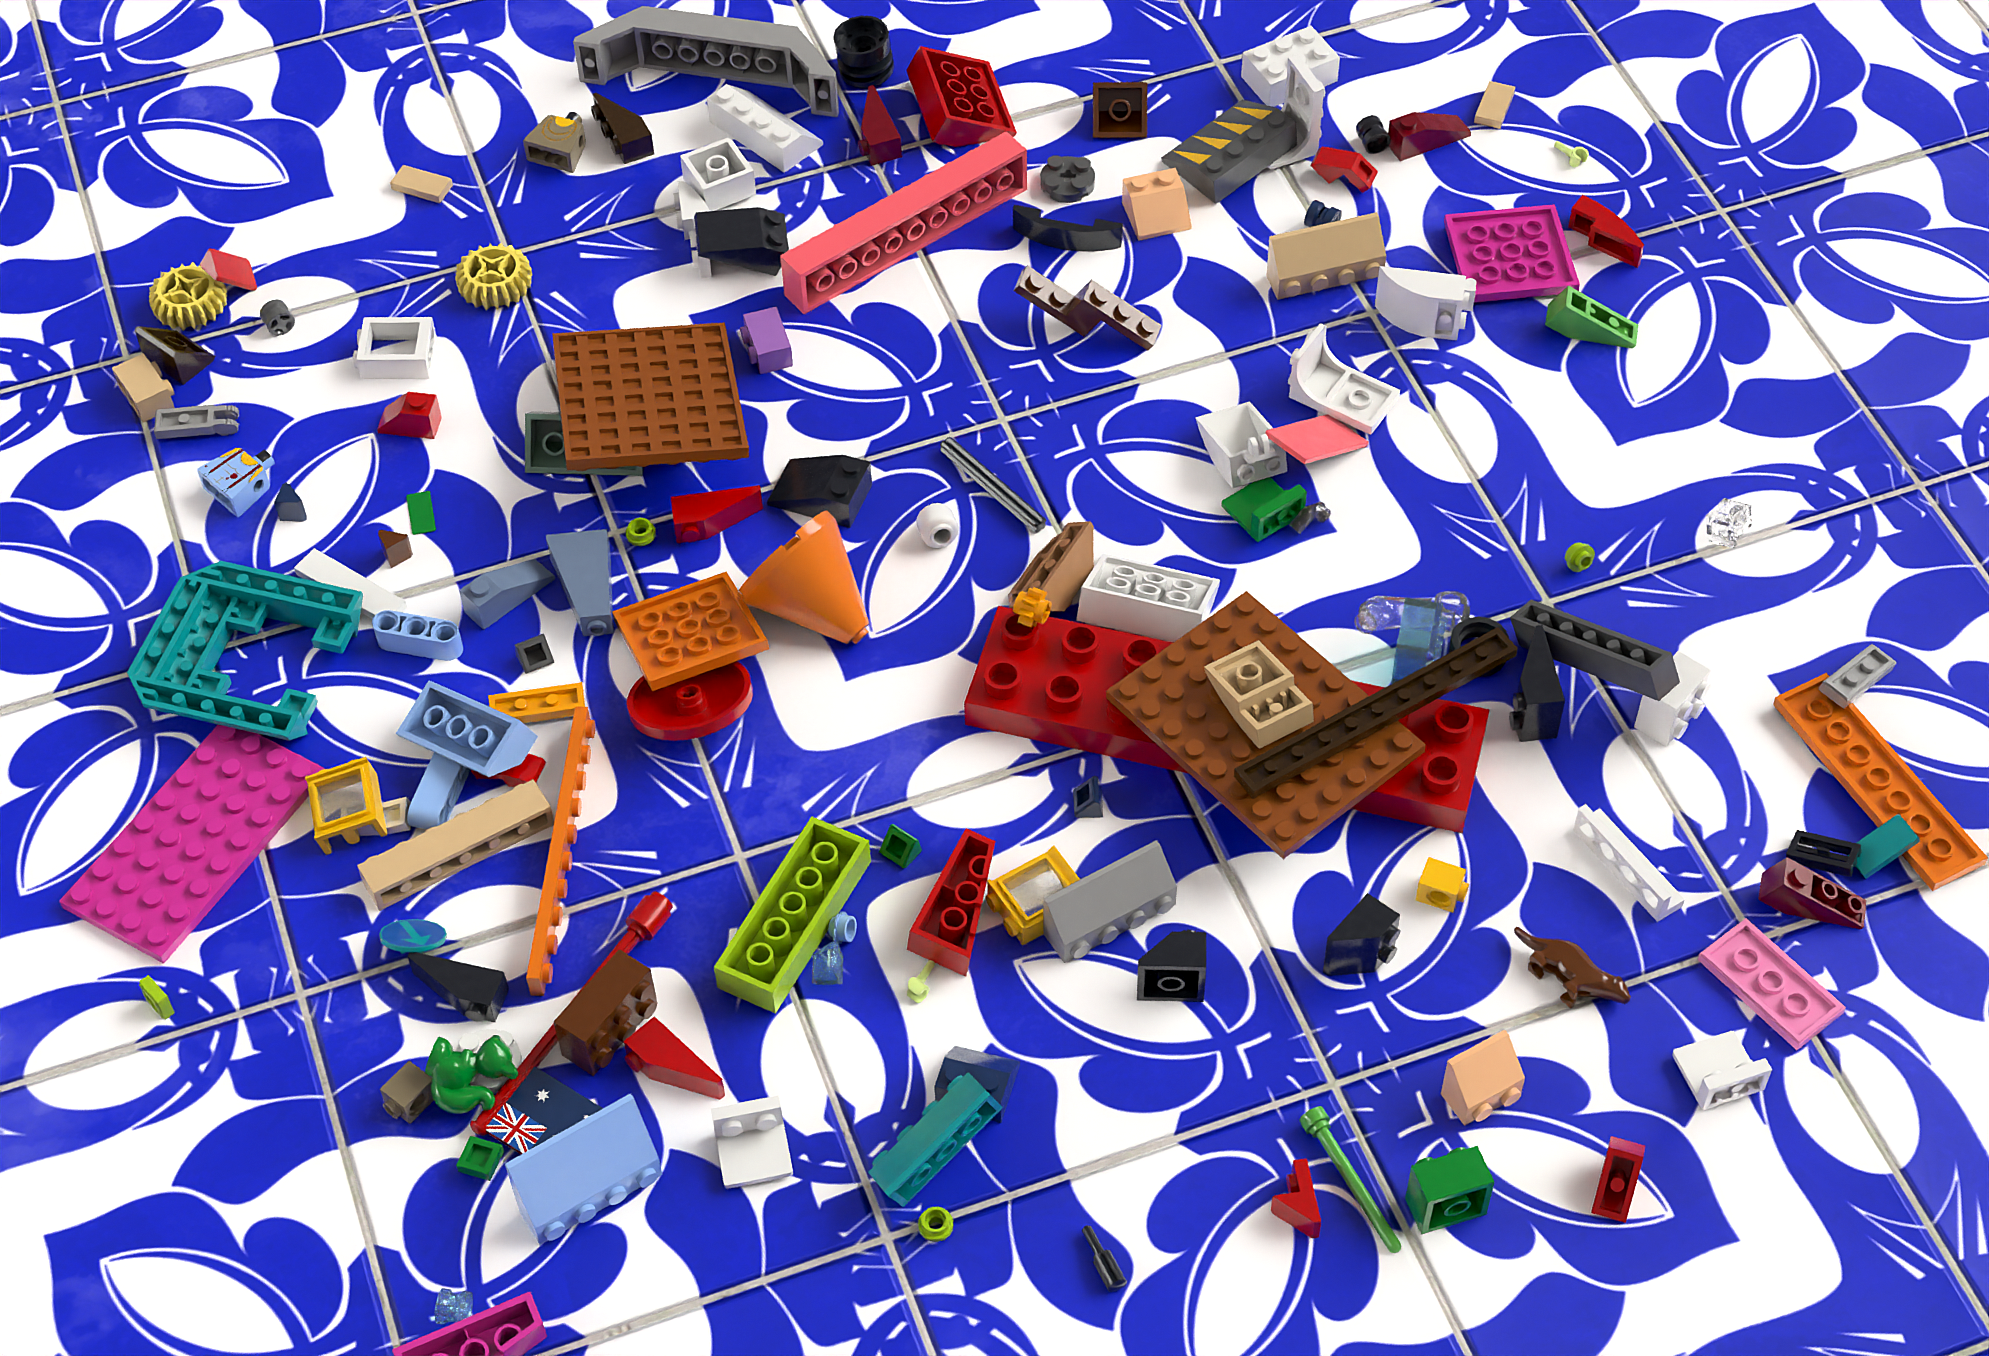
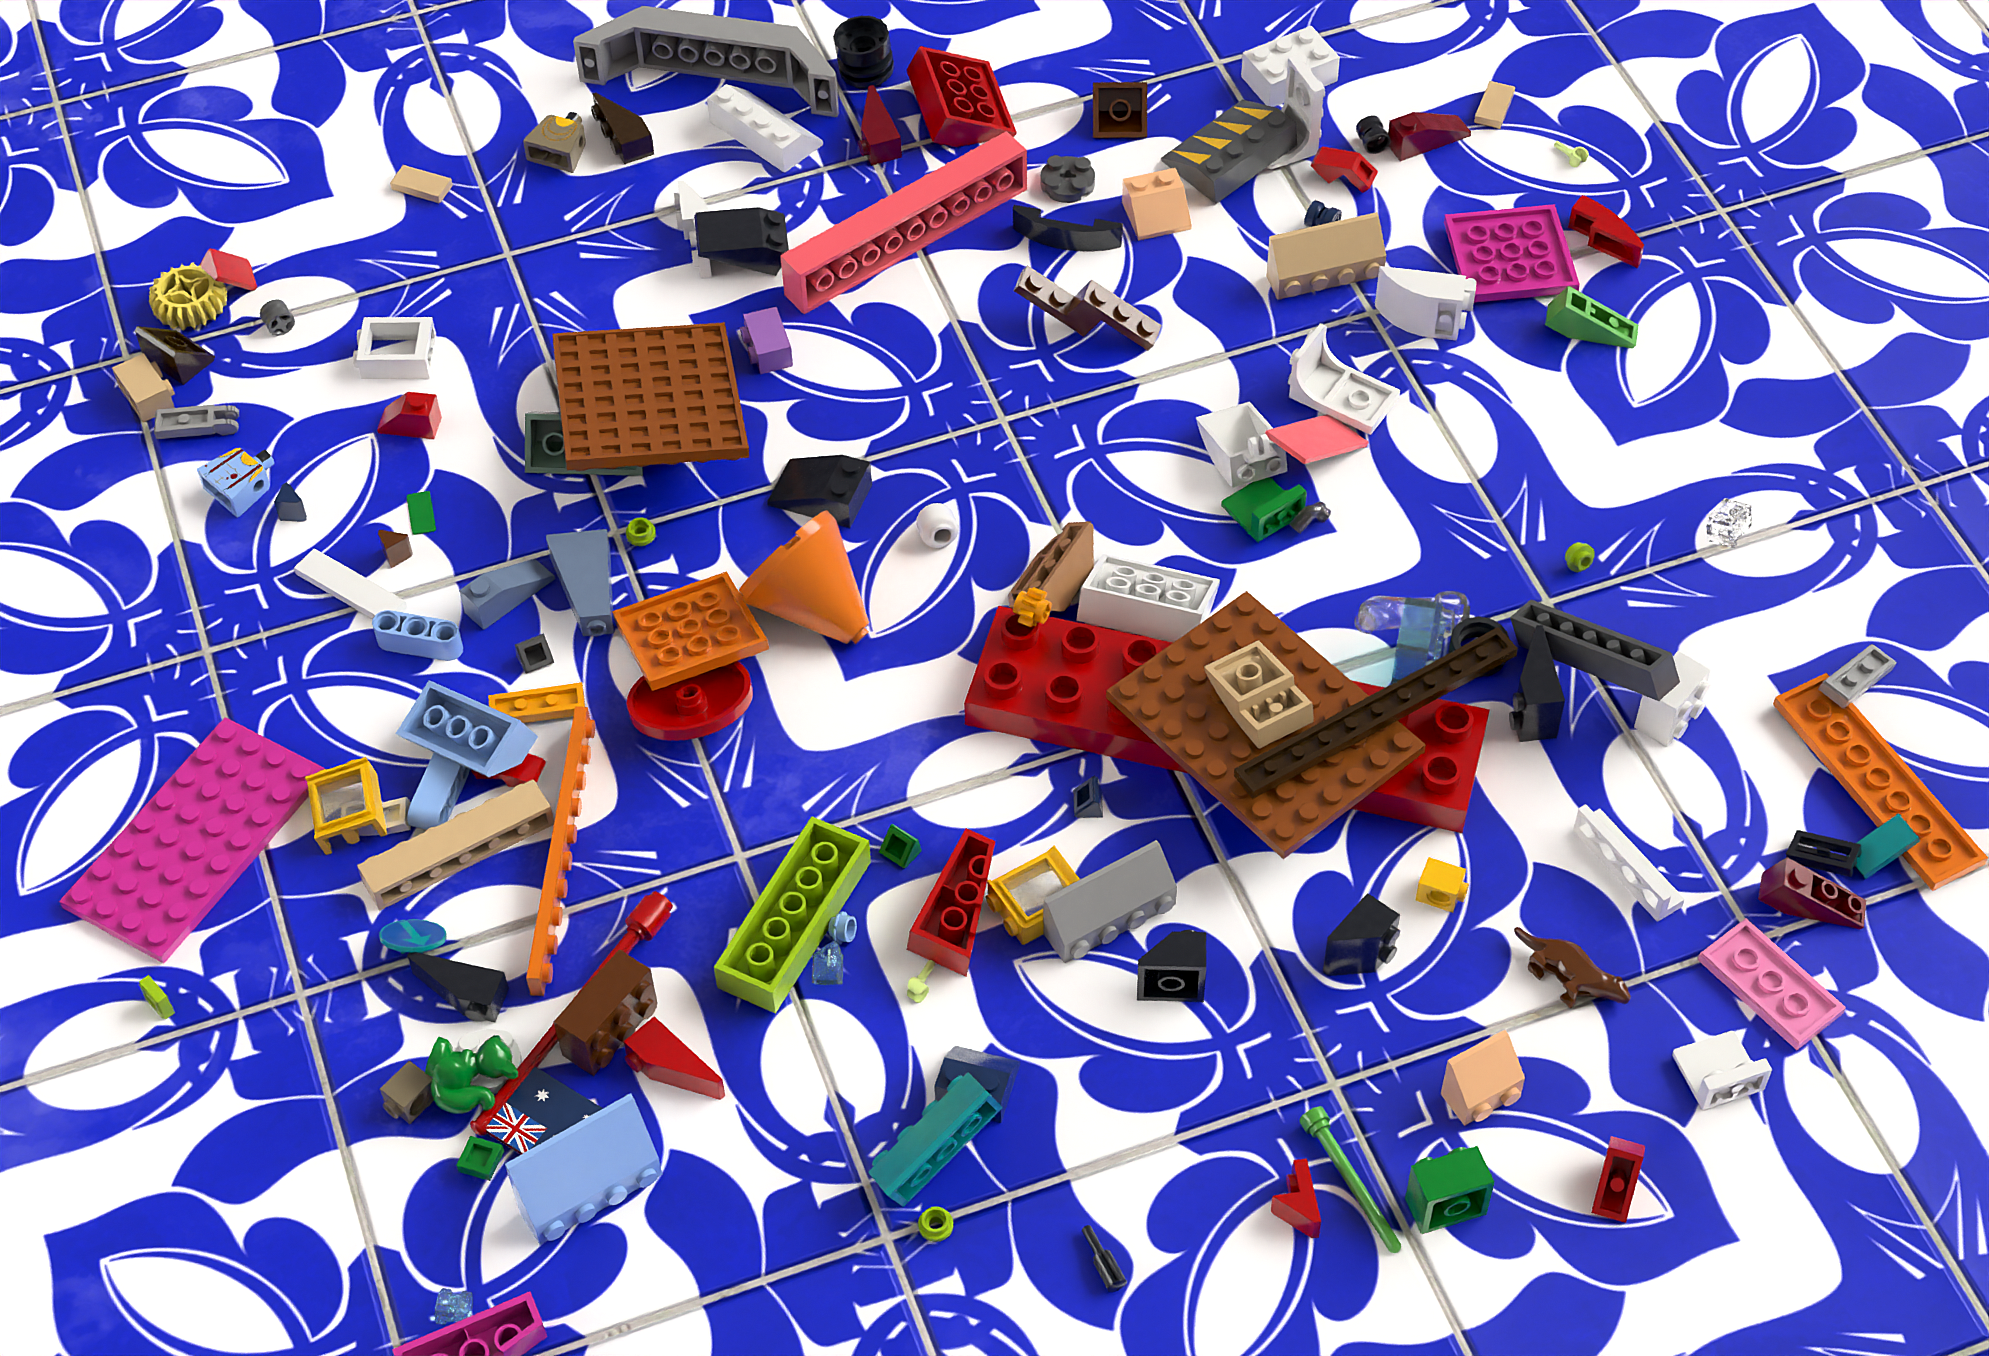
(196, 624): teal slope -> none
(493, 276): light yellow gear -> none
(709, 513): red slope -> none
(719, 174): white brick -> none
(751, 1142): white bracket -> none
(993, 484): axle -> none

